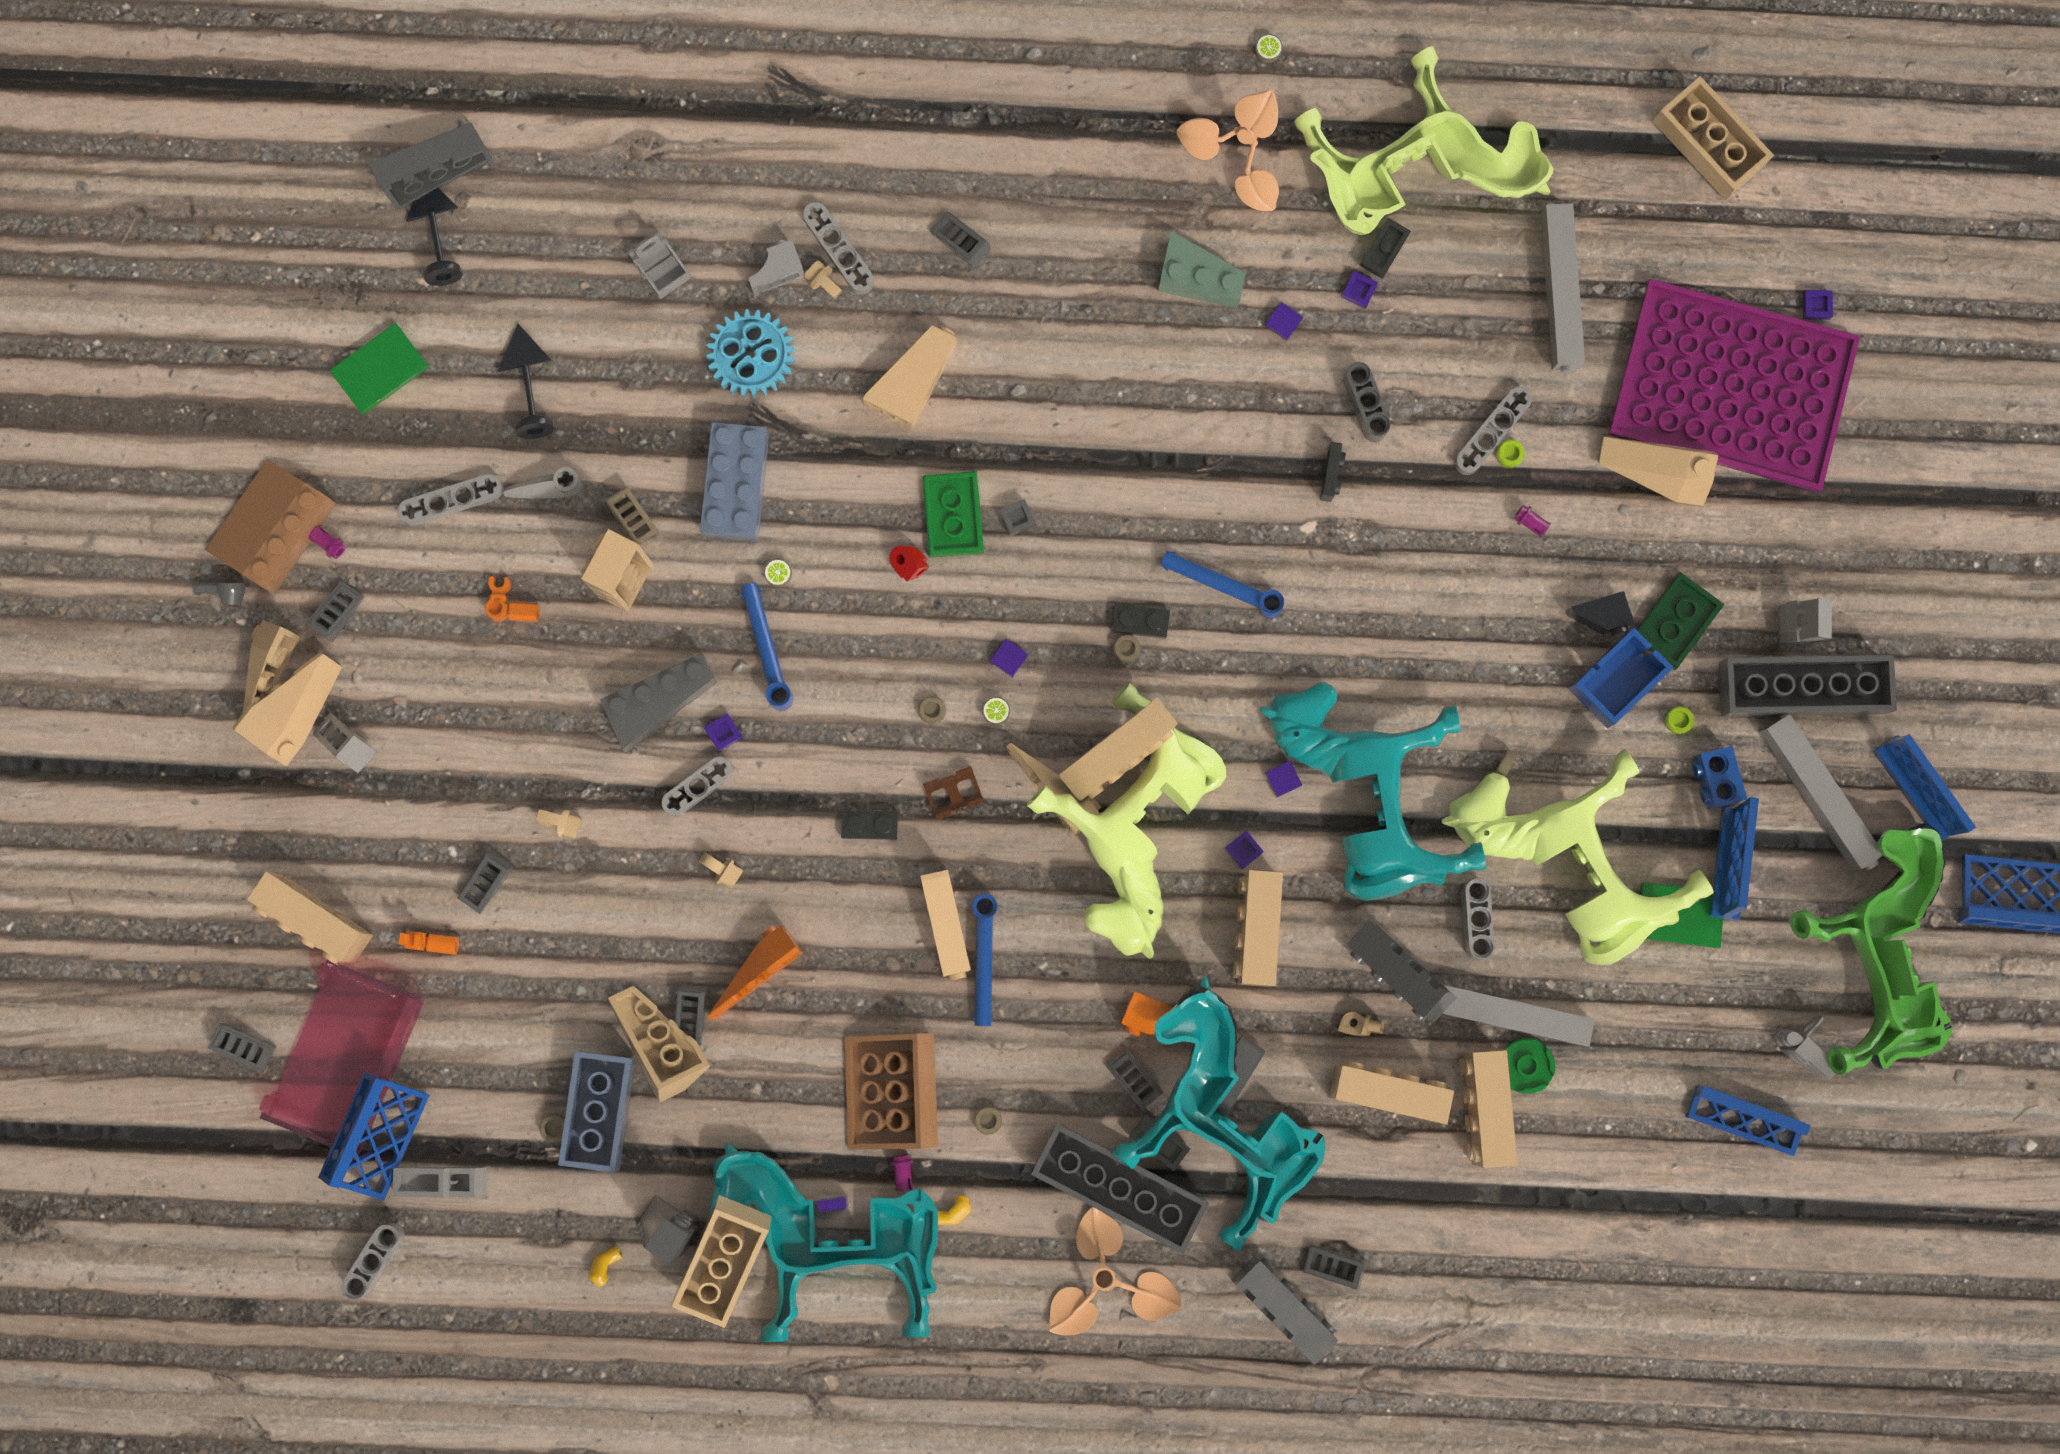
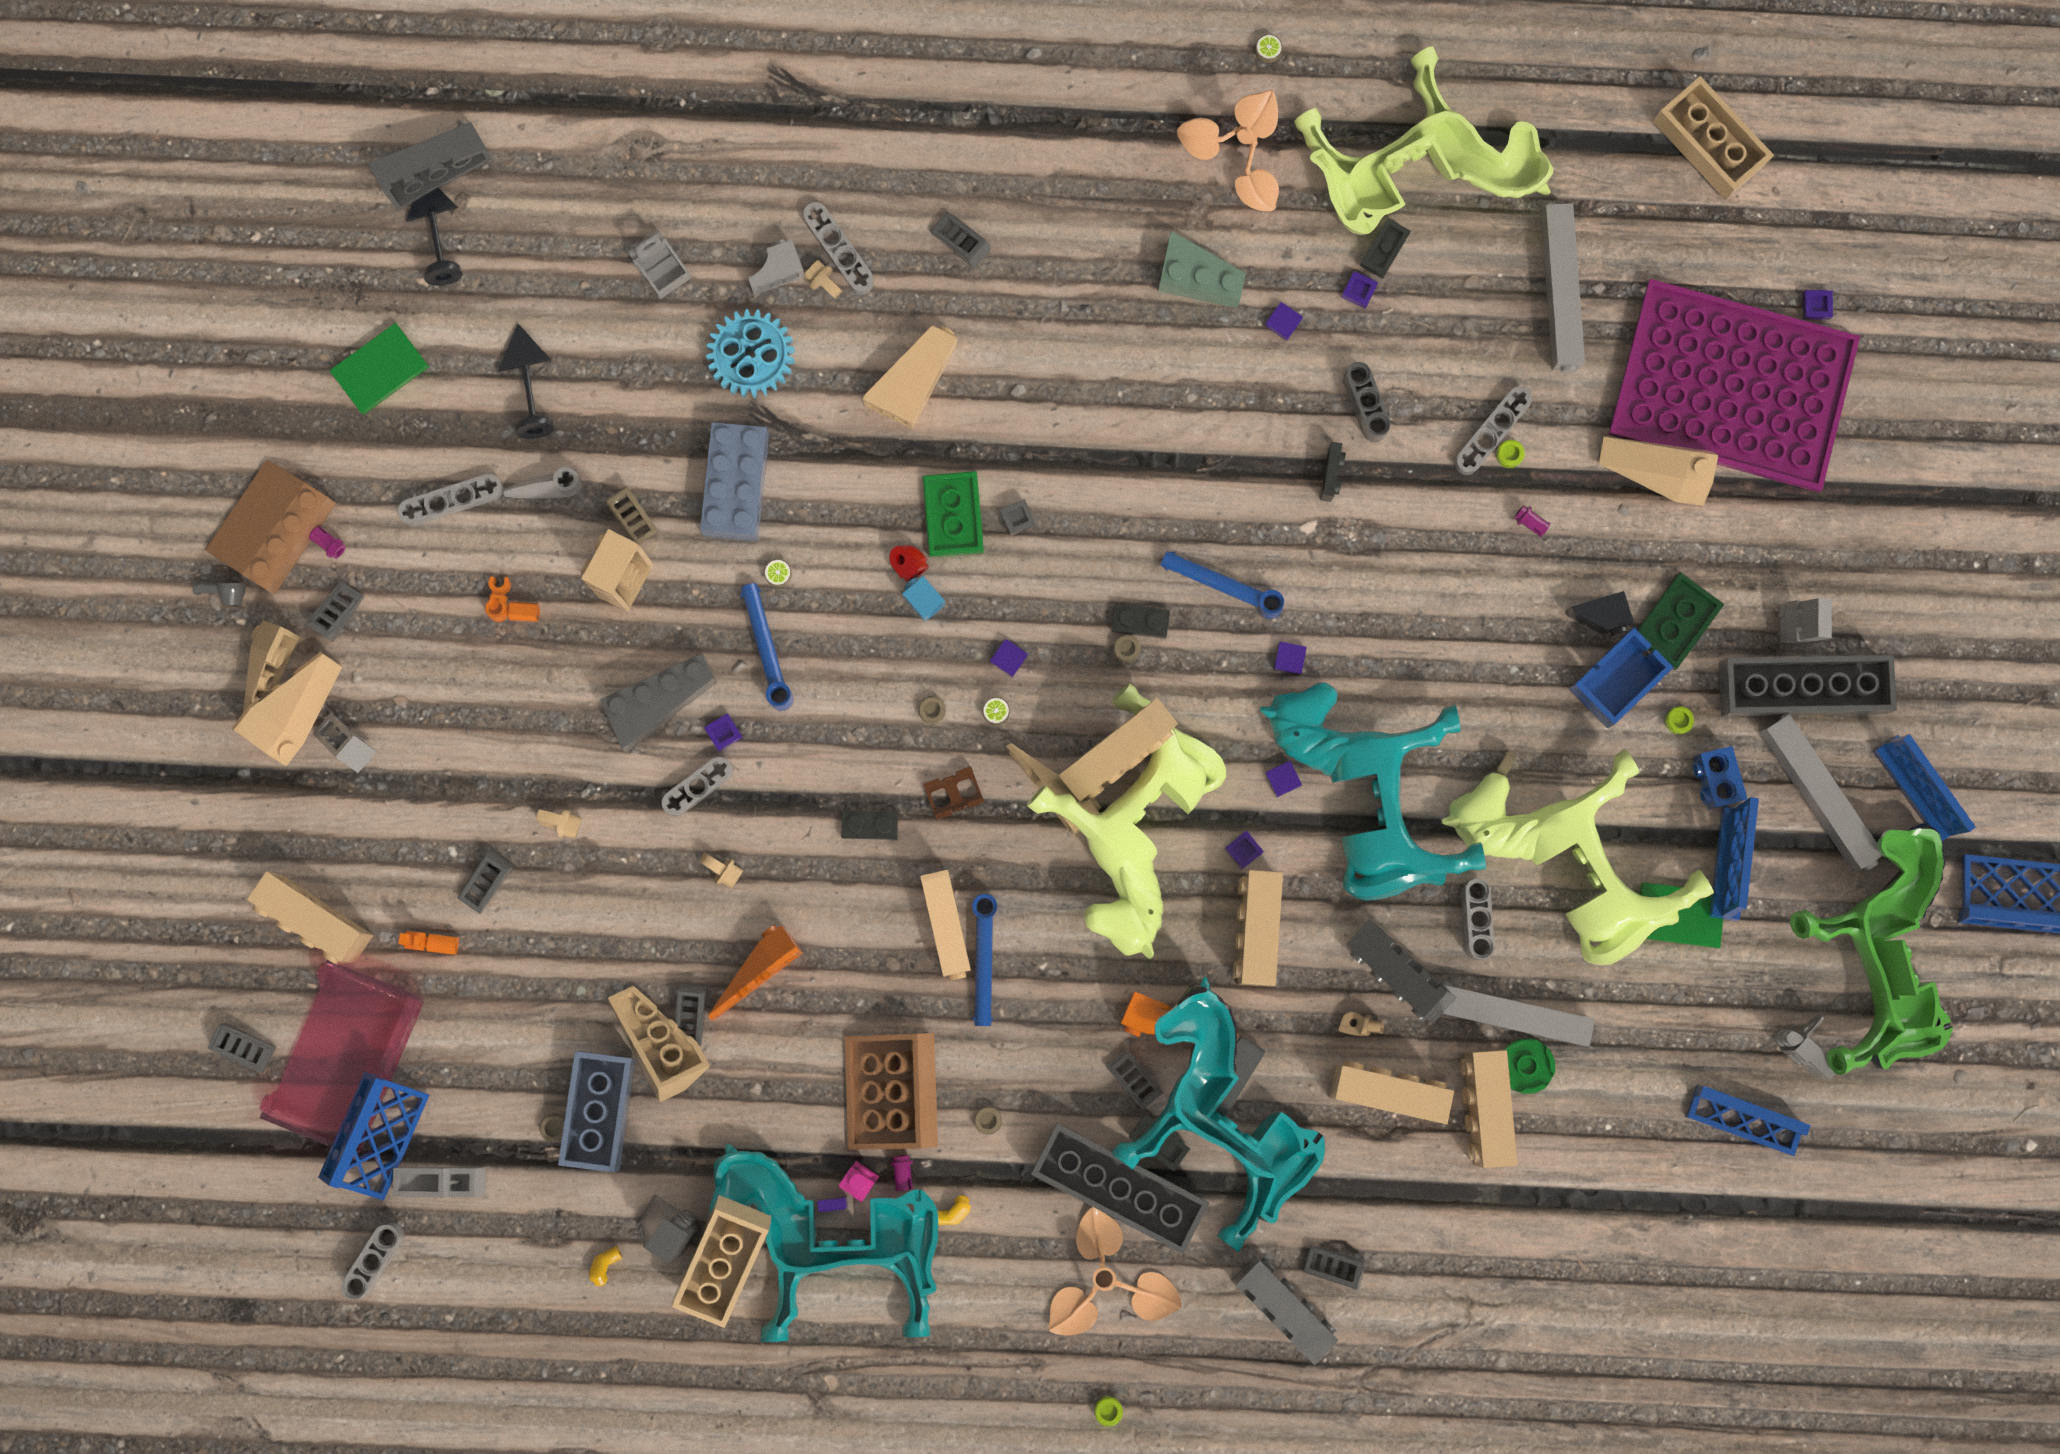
(858, 1181): none -> dark pink brick
(923, 598): none -> dark azure brick
(1108, 1411): none -> lime tile
(1290, 658): none -> dark purple tile

